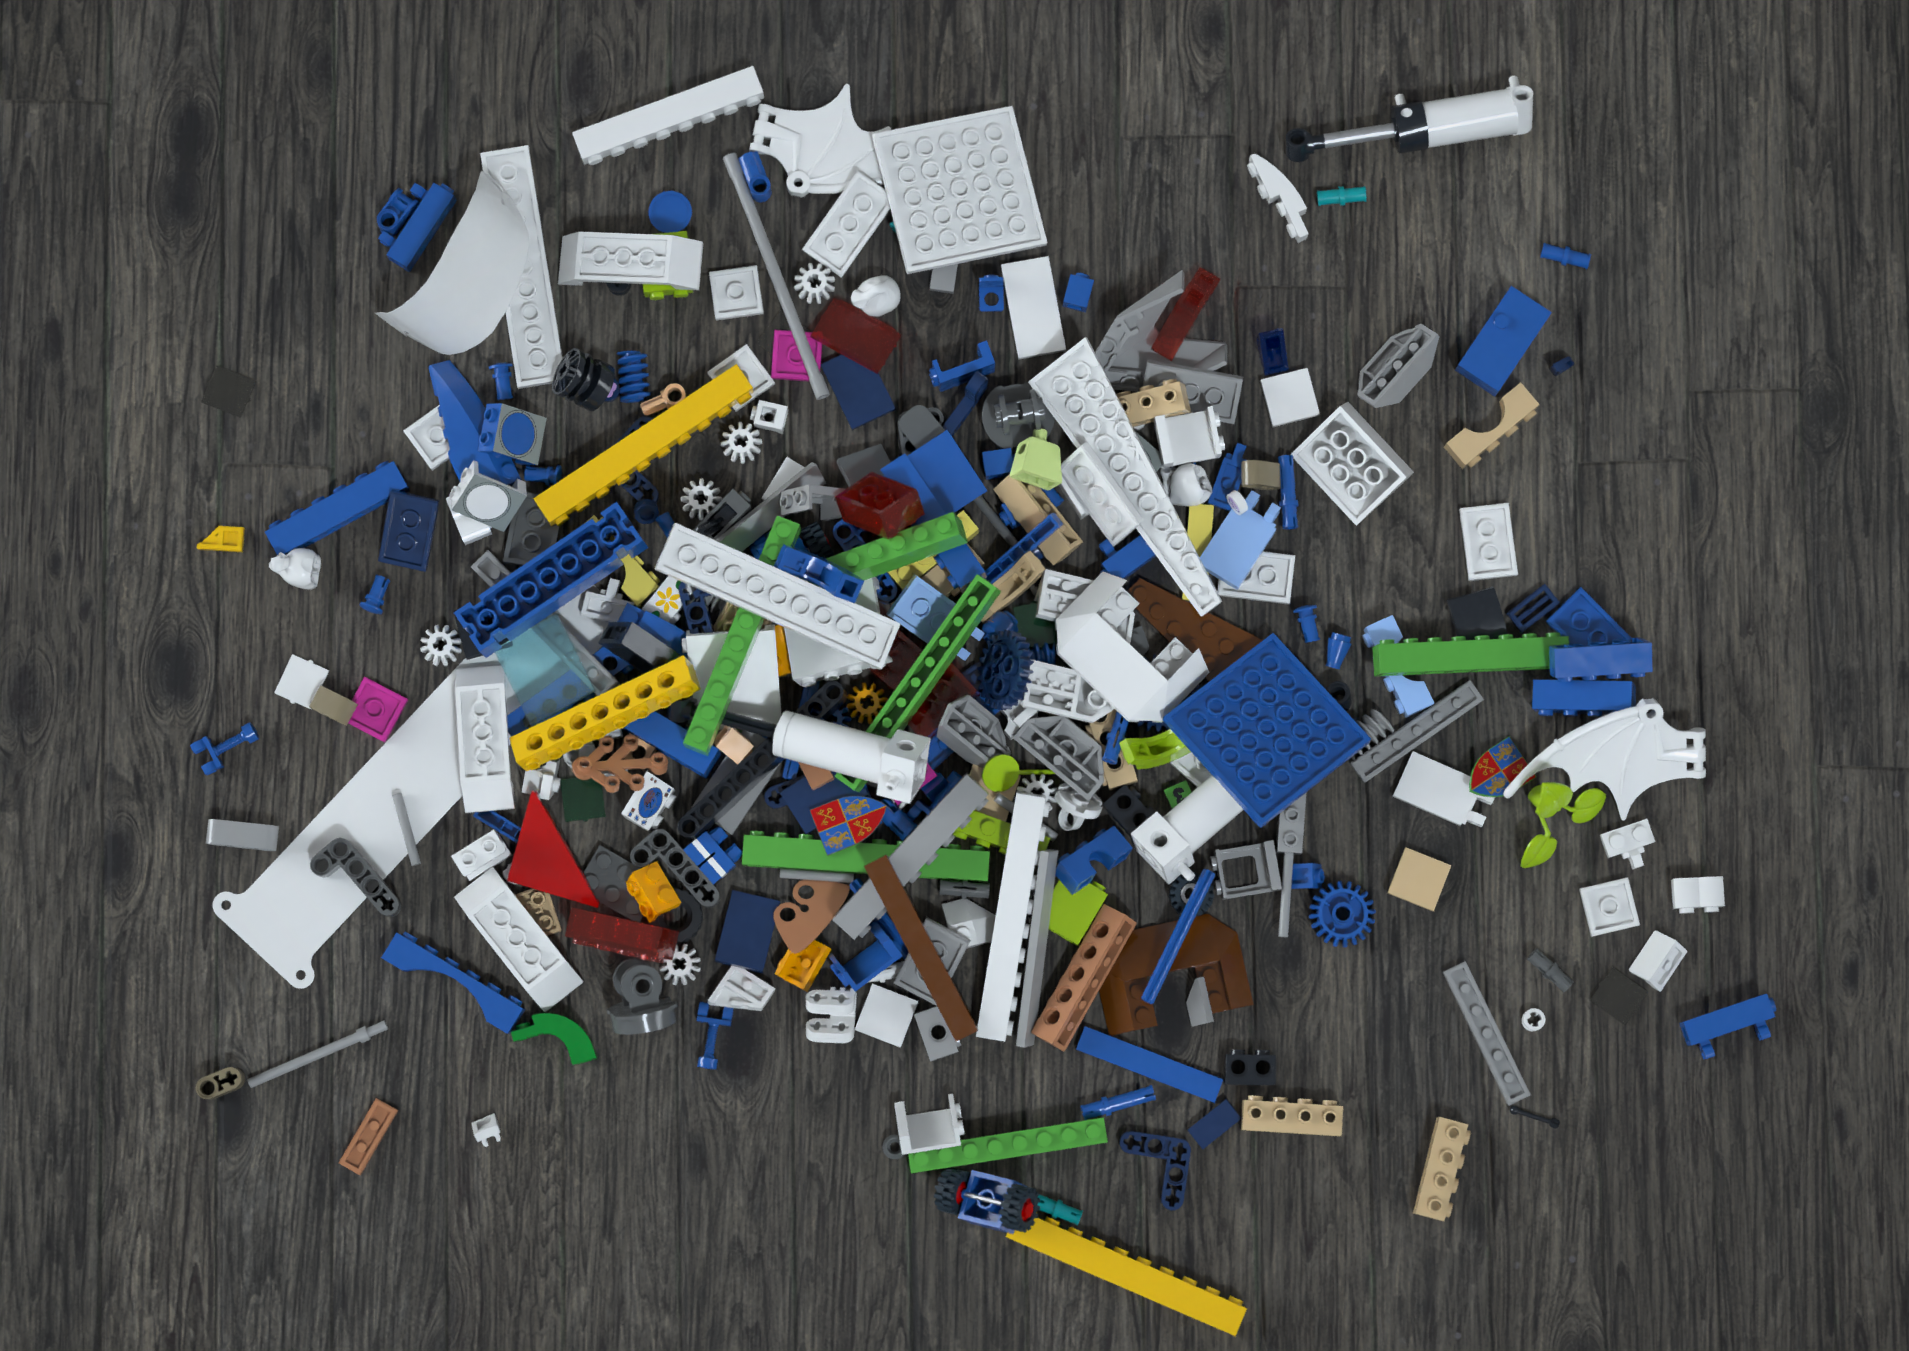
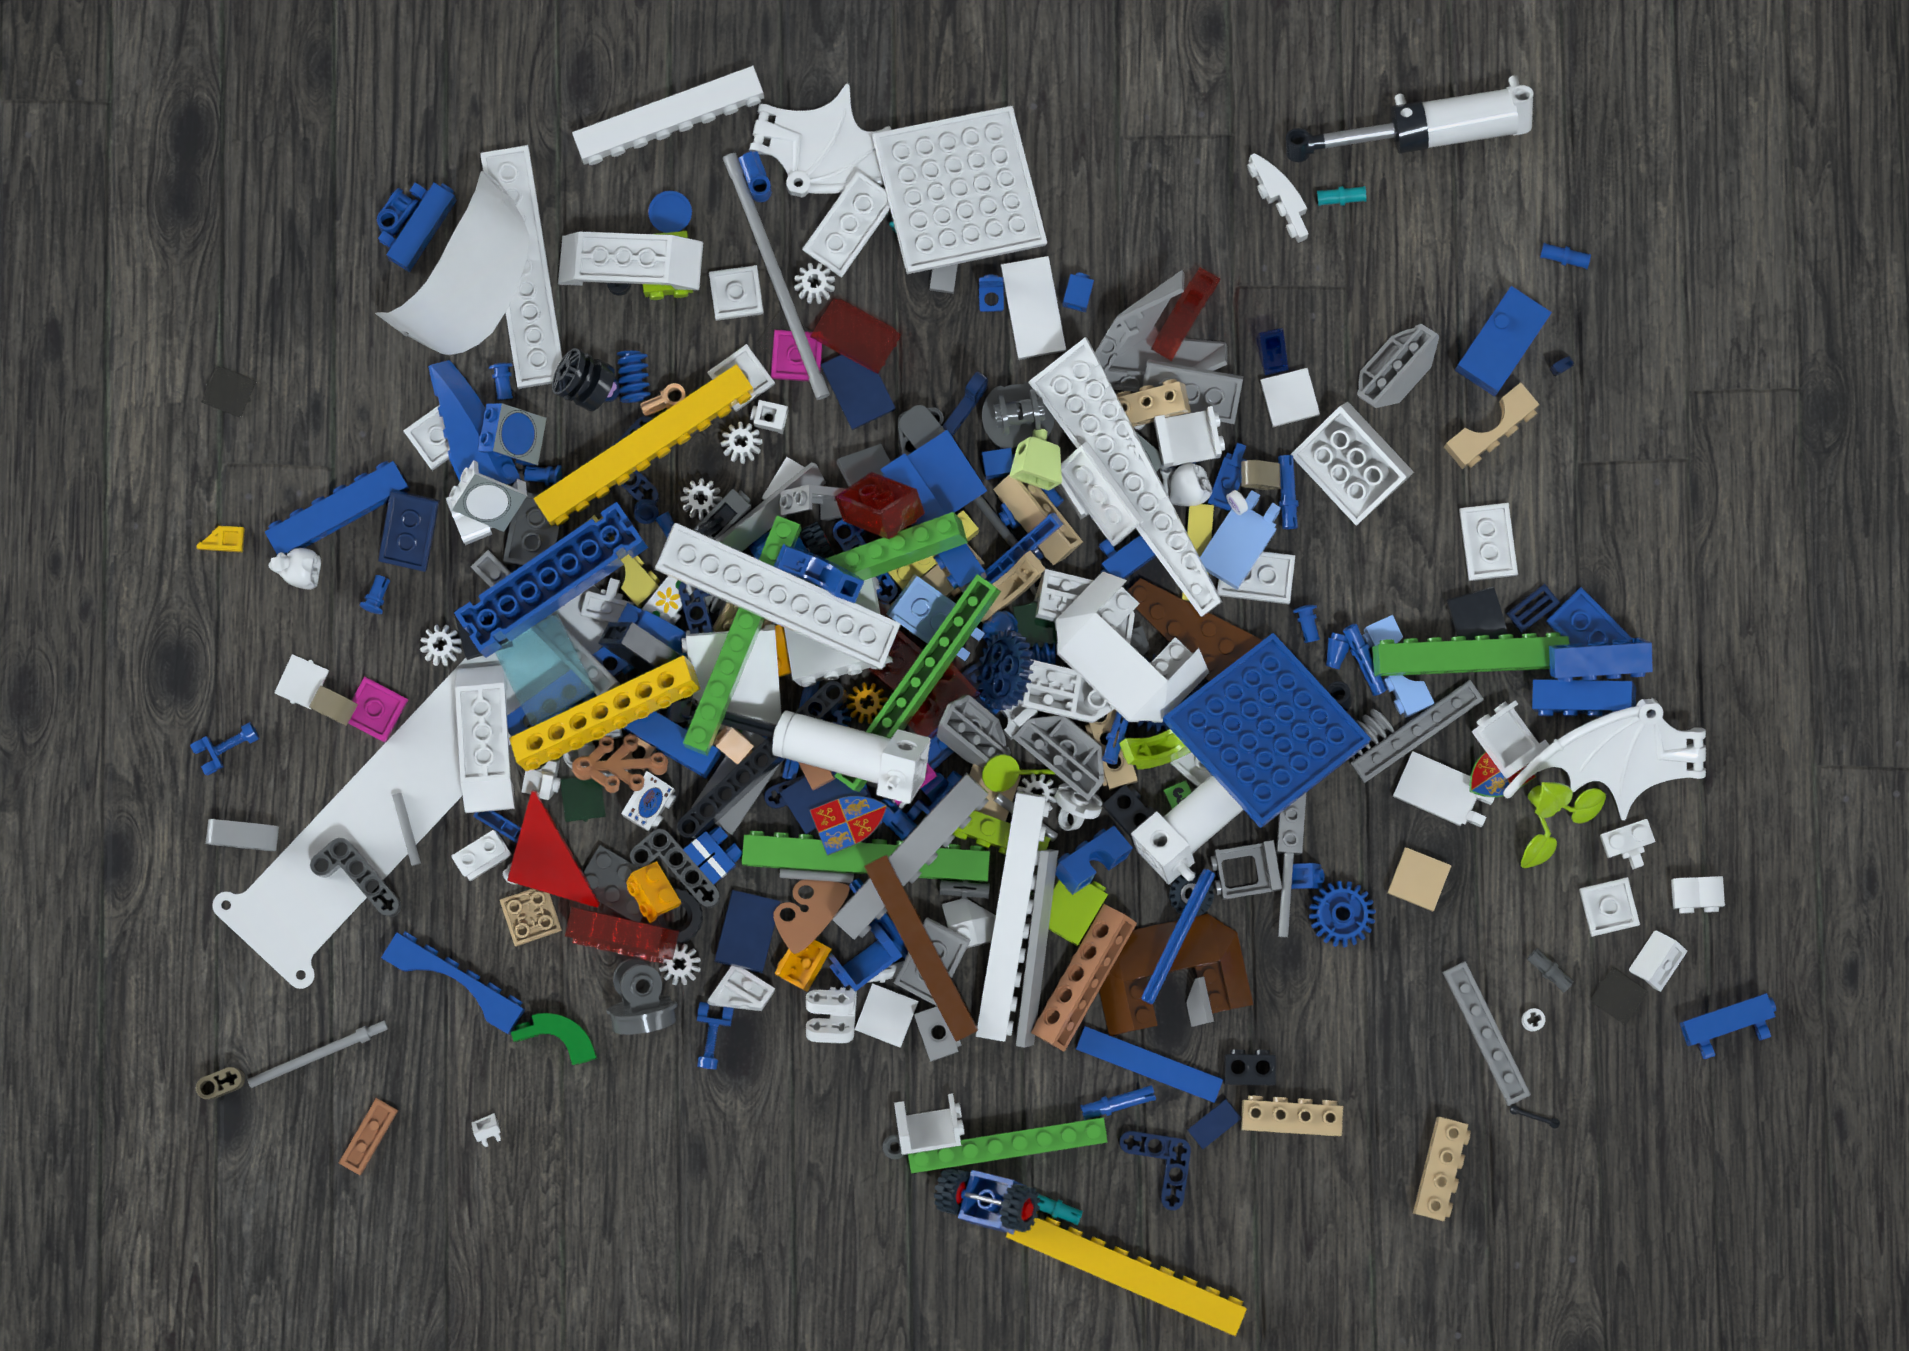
(518, 939): white slope -> none
(877, 295): white piece -> none
(963, 373): blue panel -> none
(1360, 650): none -> blue pin
(1508, 739): none -> white panel

